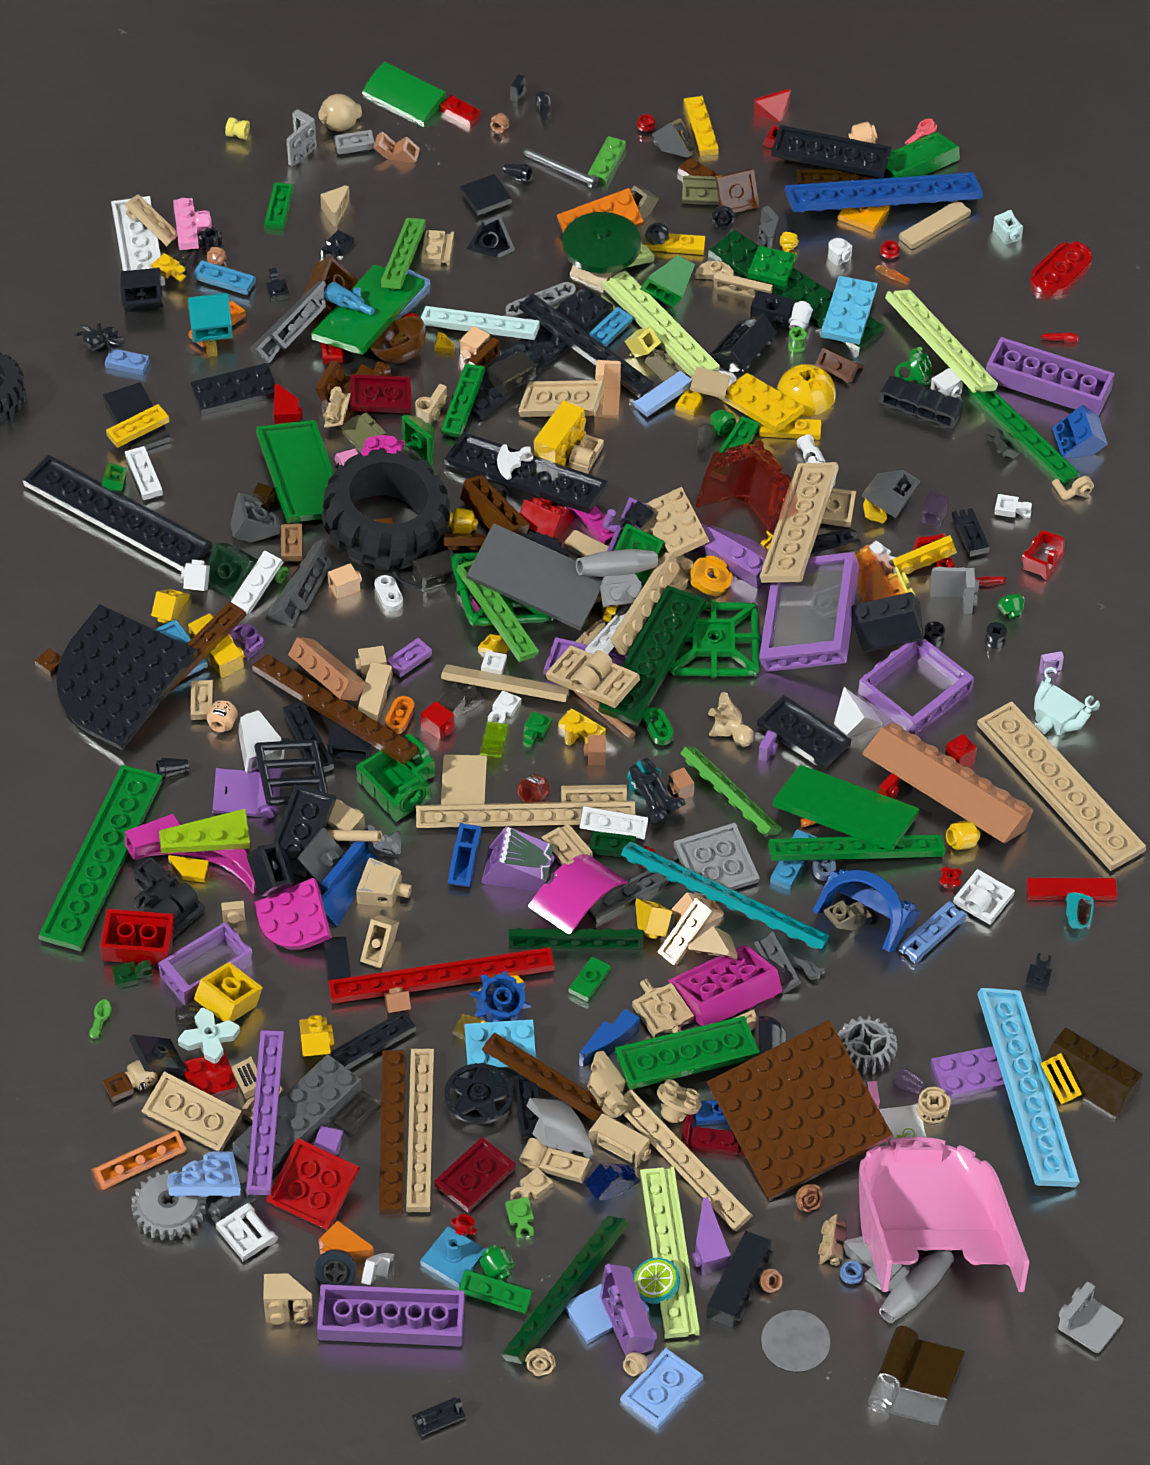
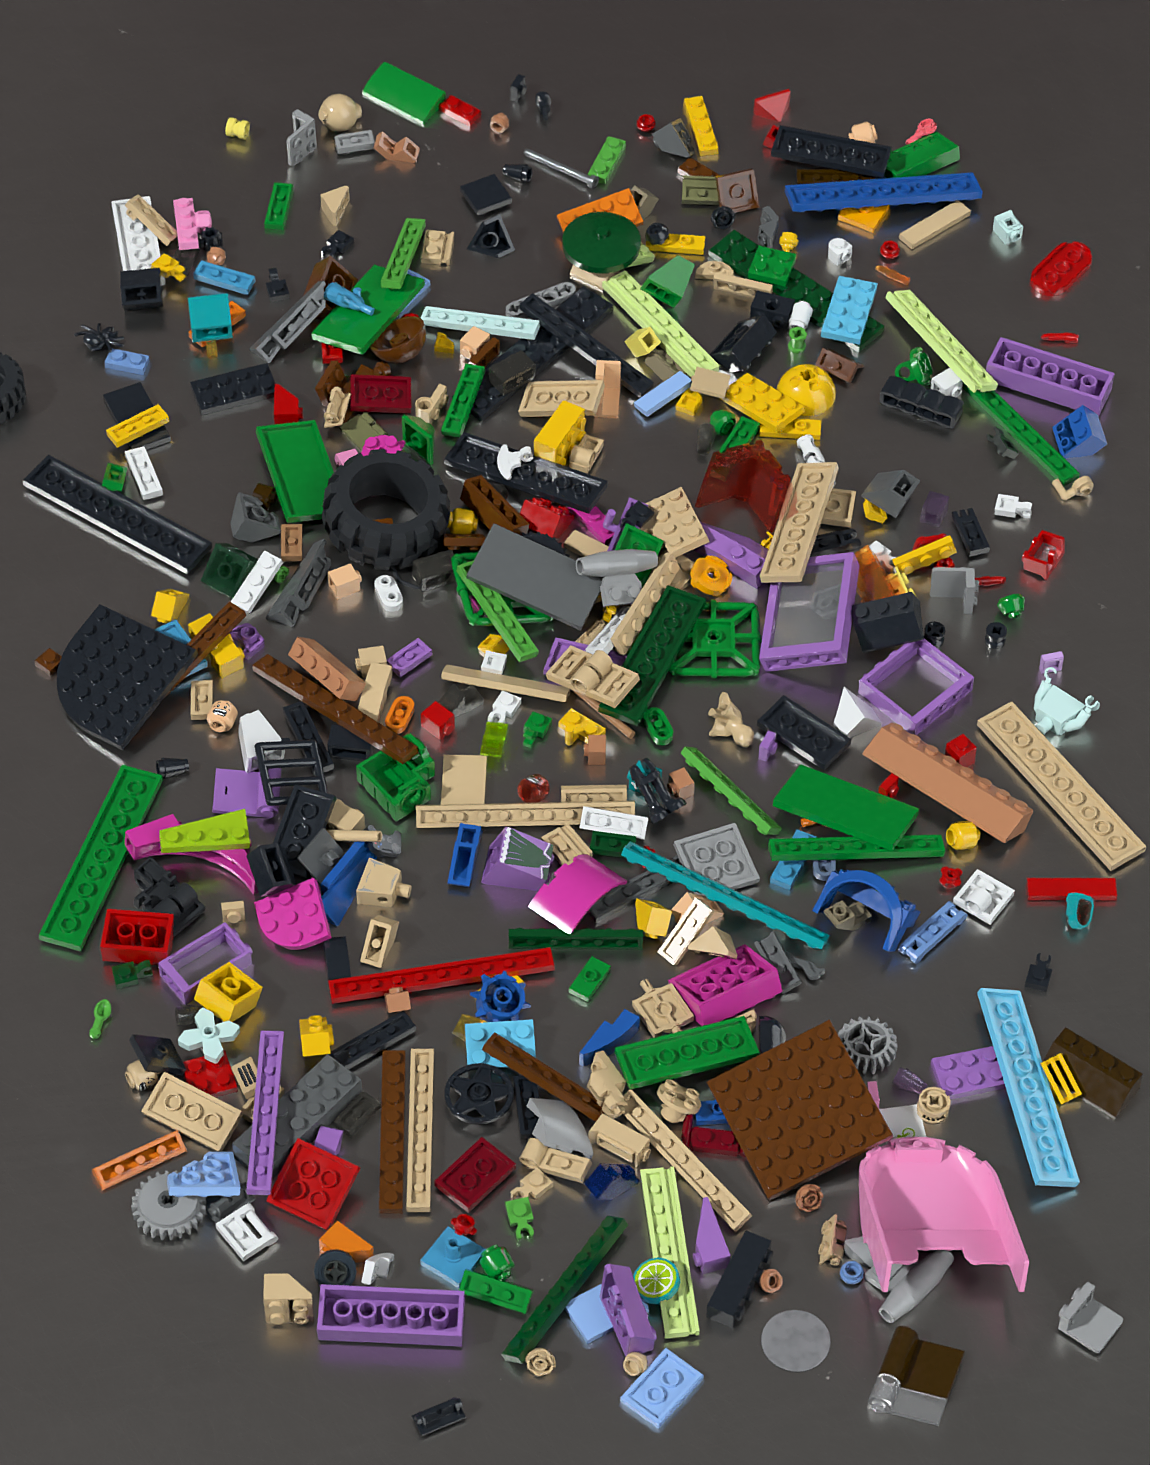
(118, 1086): reddish brown plate -> none
(190, 868): yellow tile -> none
(196, 575): white brick -> none
(611, 326): dark azure plate -> none

